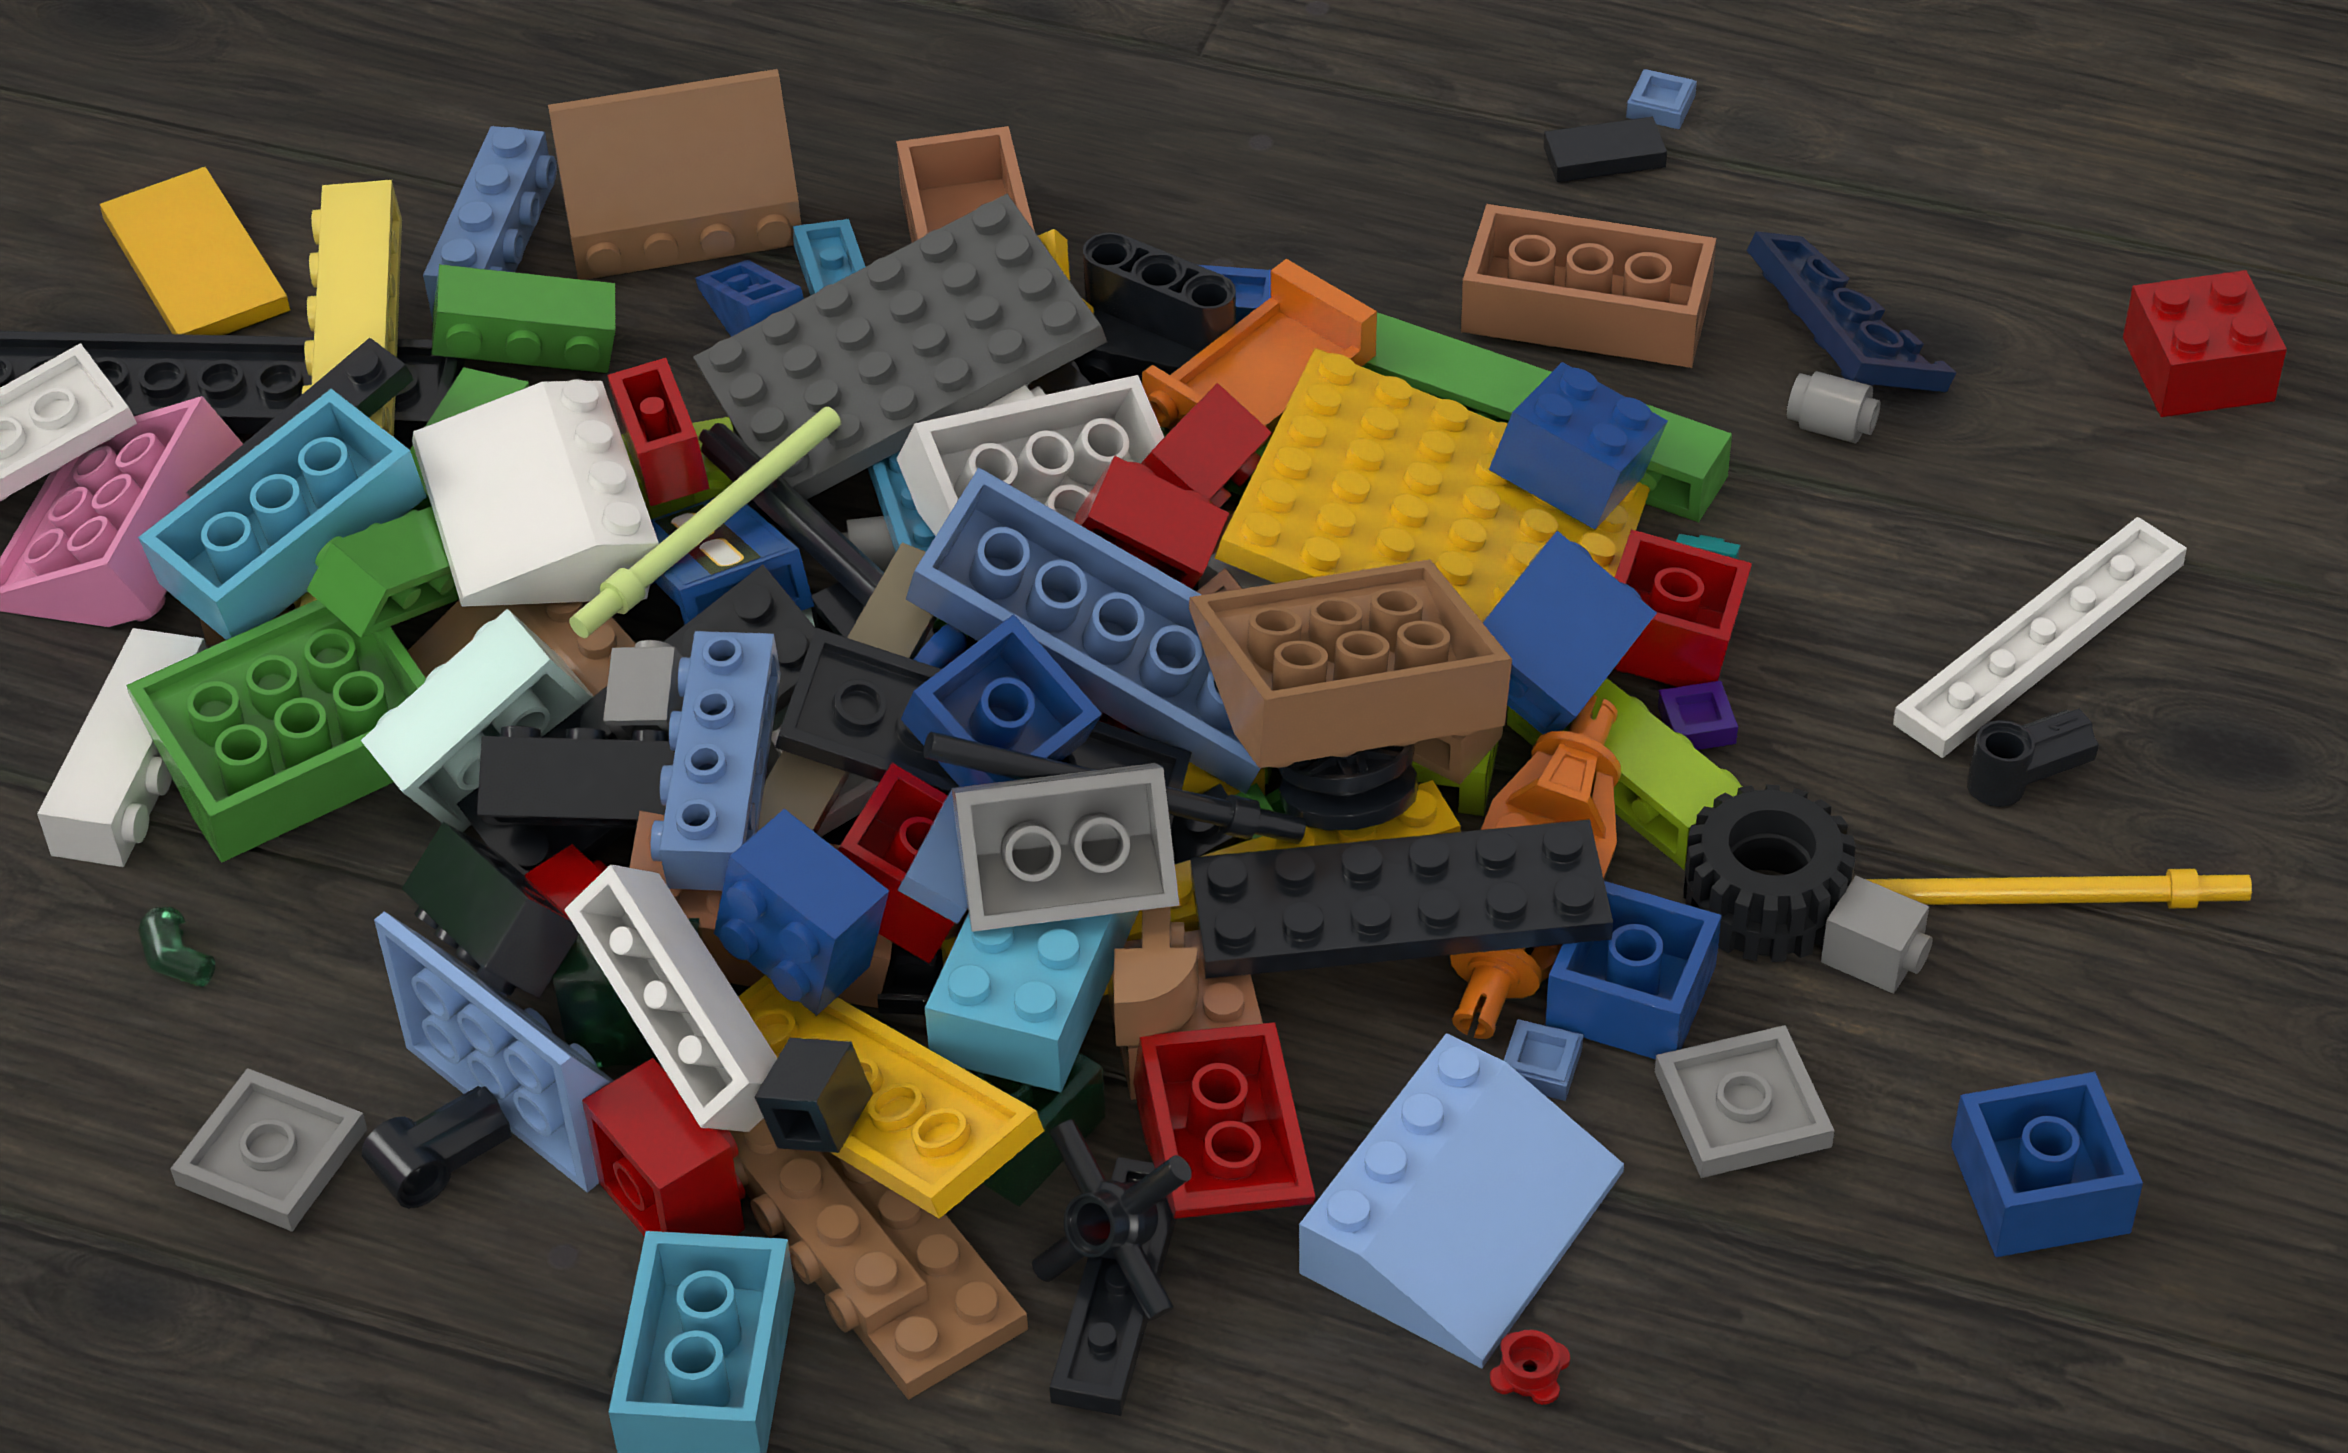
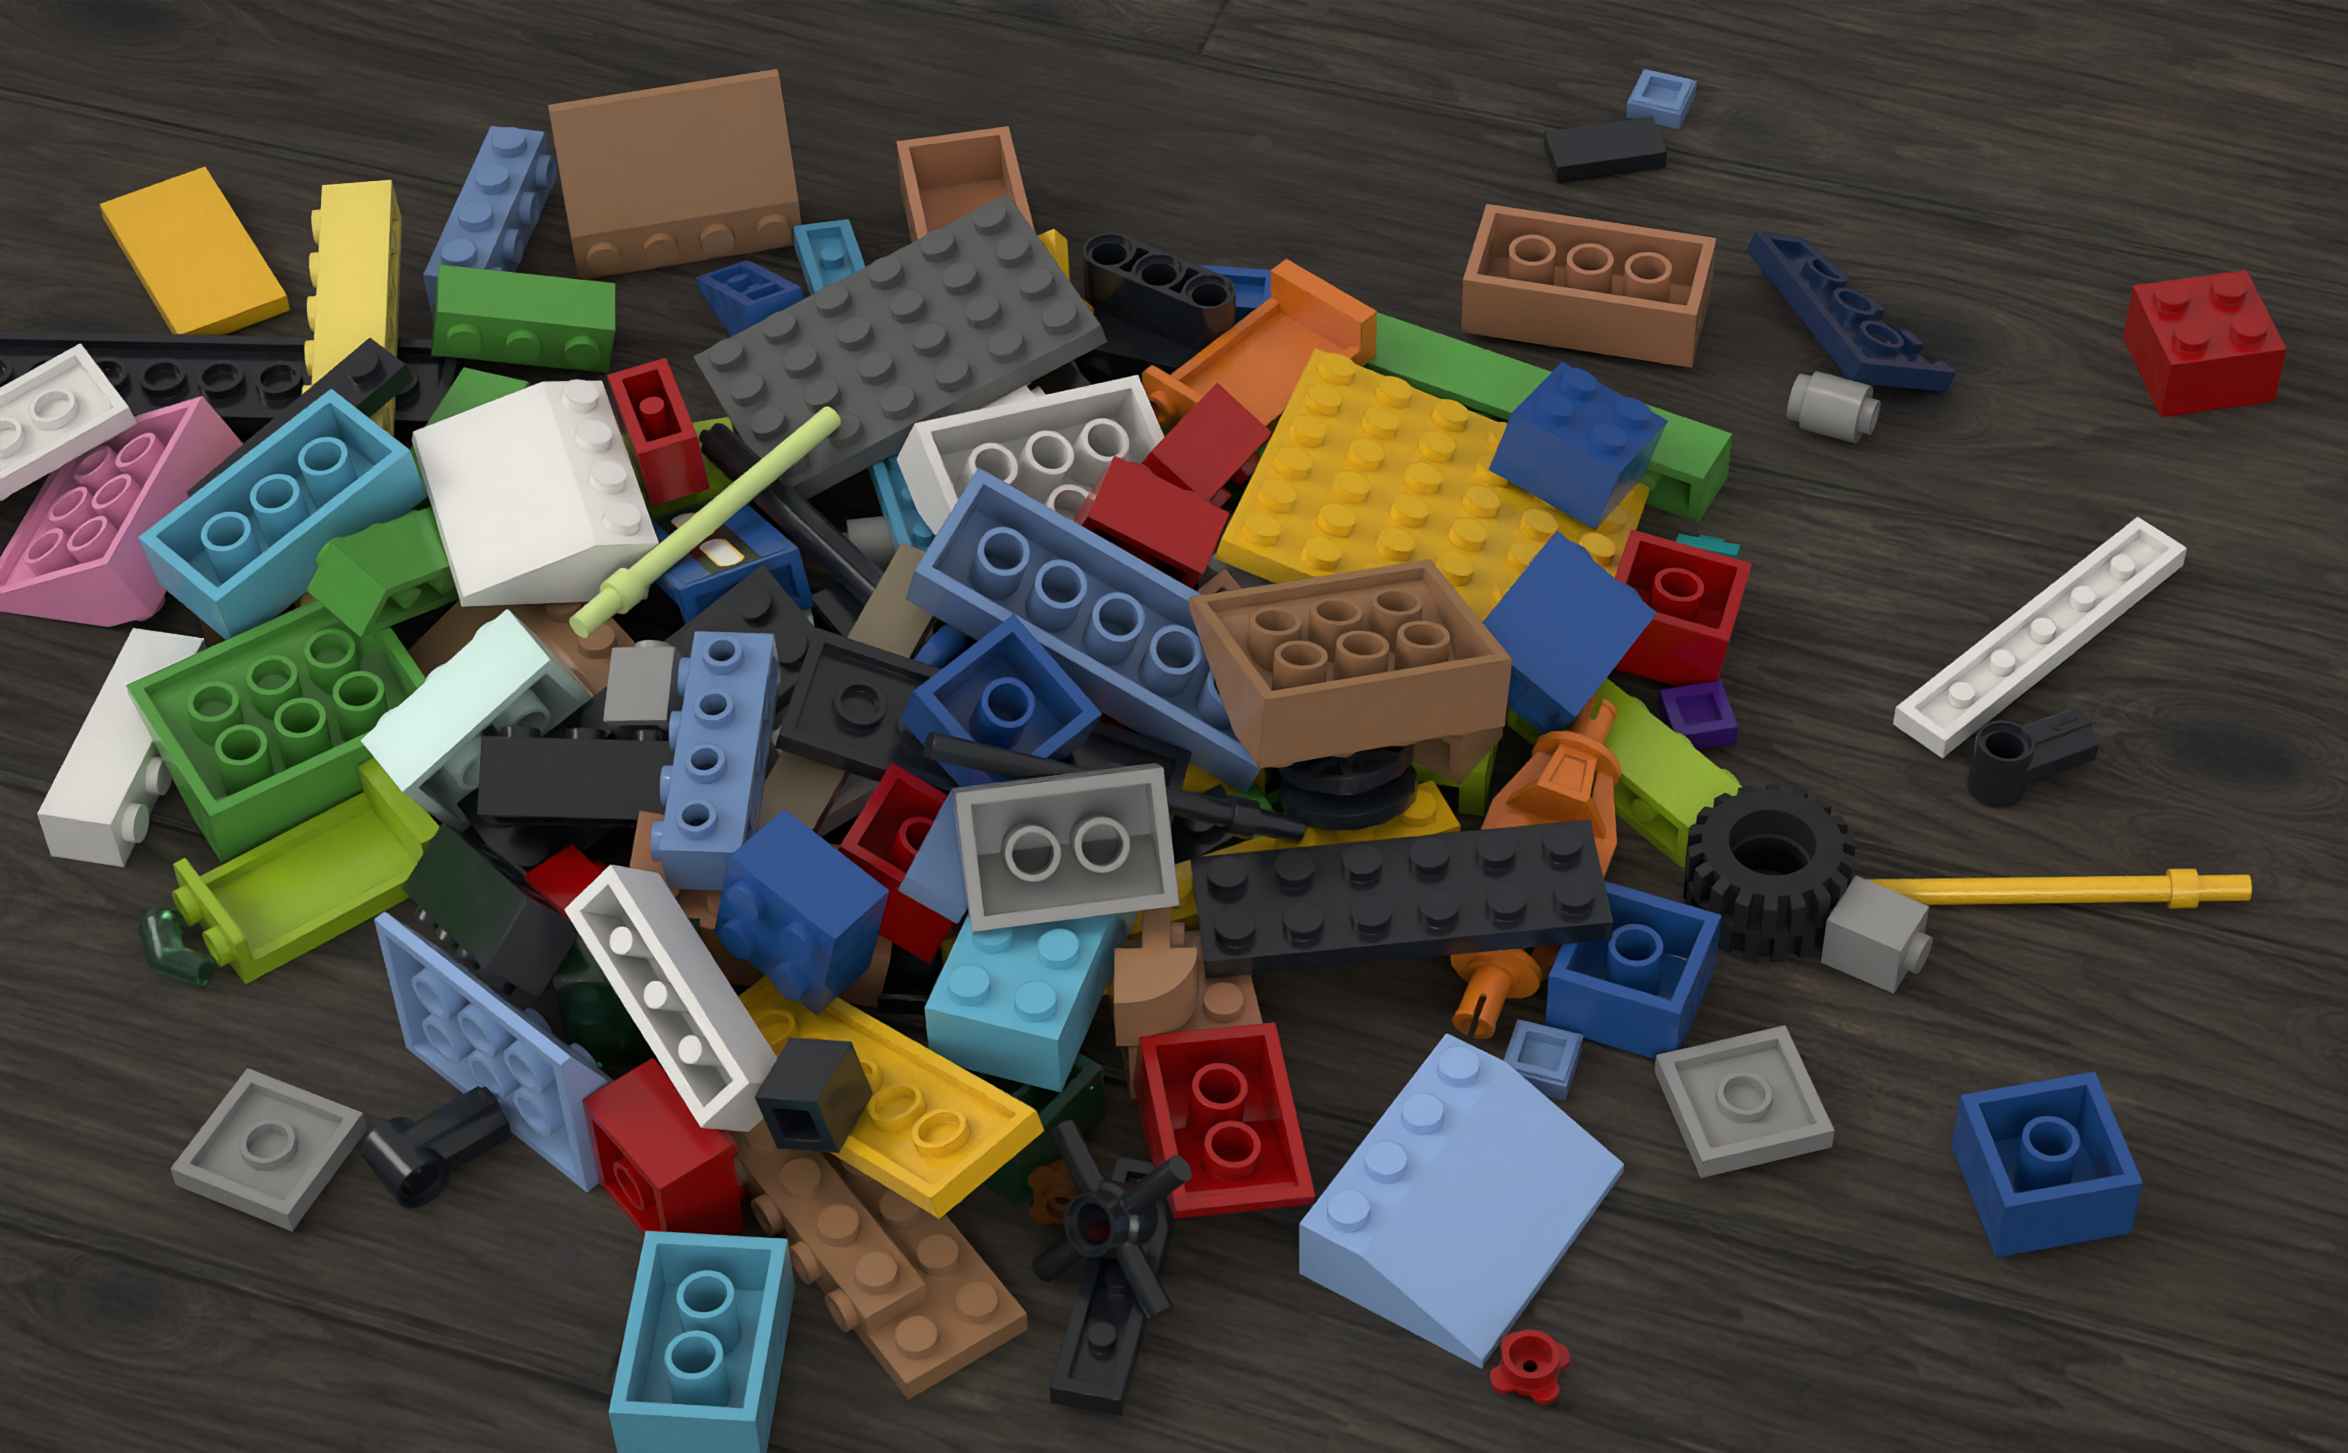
(308, 879): none -> lime panel
(1049, 1185): none -> reddish brown plate

